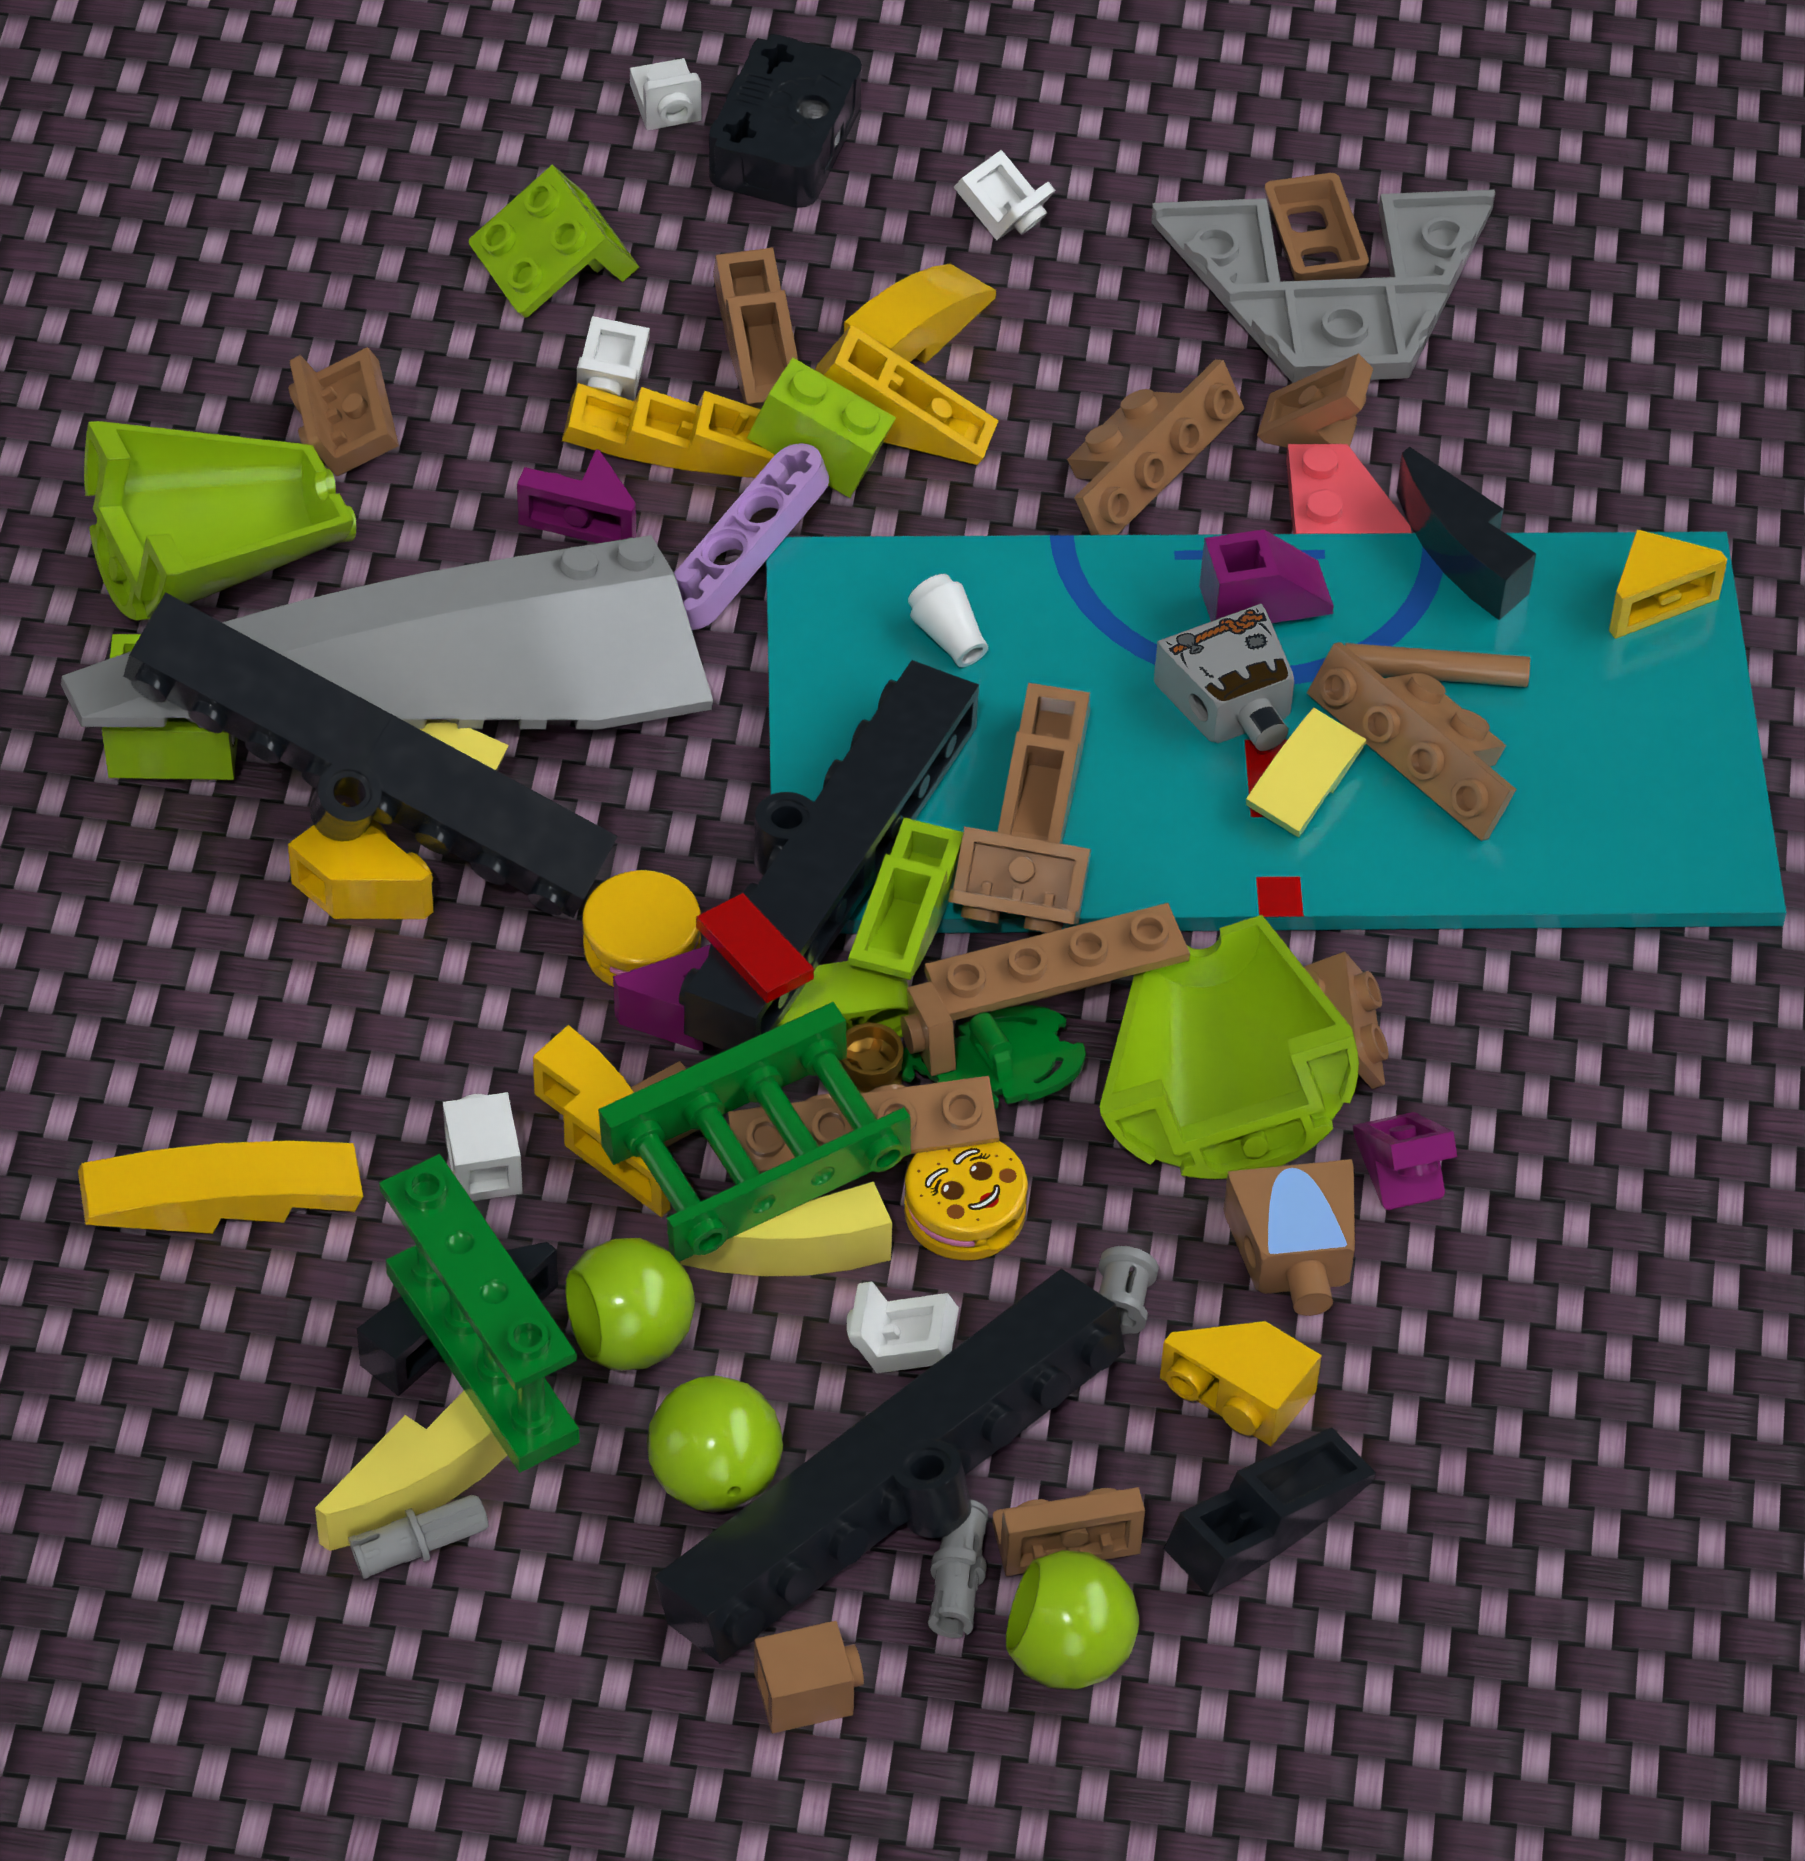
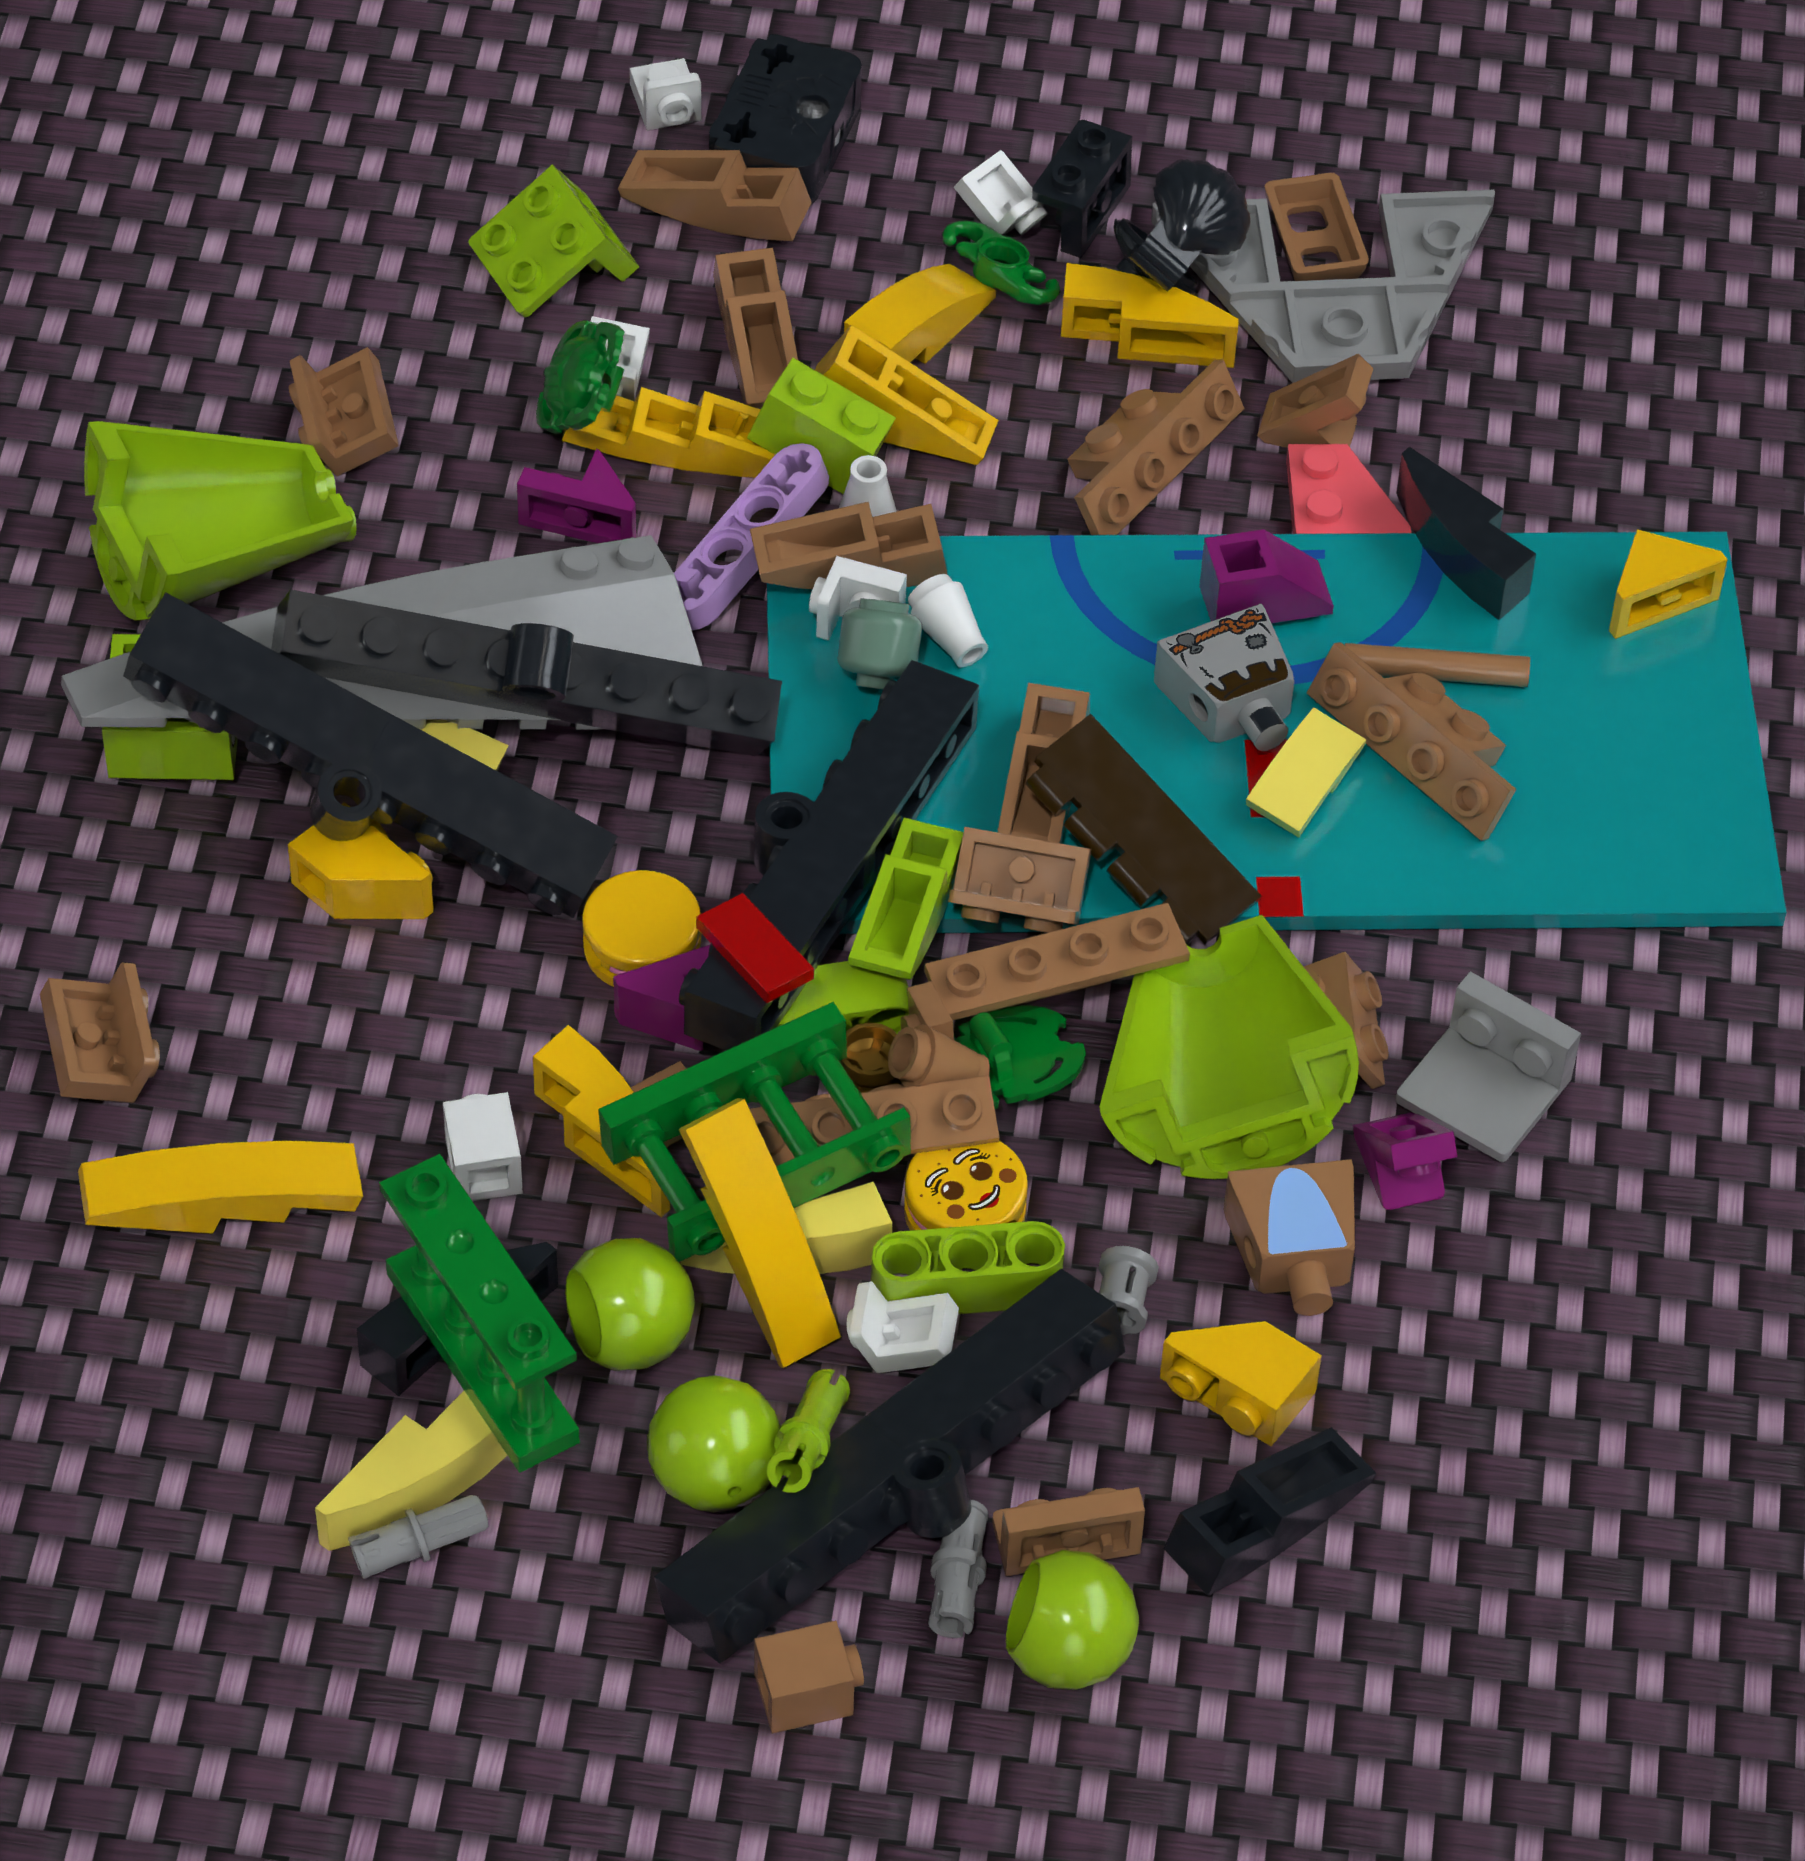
(100, 1036): none -> medium nougat bracket
(527, 672): none -> black hinge
(575, 376): none -> green shield
(718, 192): none -> medium nougat slope
(761, 1232): none -> yellow slope
(805, 547): none -> medium nougat slope
(805, 1437): none -> lime pin
(846, 585): none -> white bracket
(869, 484): none -> white cone
(878, 641): none -> sand green head
(928, 1057): none -> medium nougat cone
(992, 1250): none -> lime beam
(1009, 277): none -> green piece
(1085, 182): none -> black bracket
(1145, 318): none -> yellow slope
(1156, 840): none -> dark brown windscreen
(1198, 214): none -> black animal
(1492, 1069): none -> light grey bracket

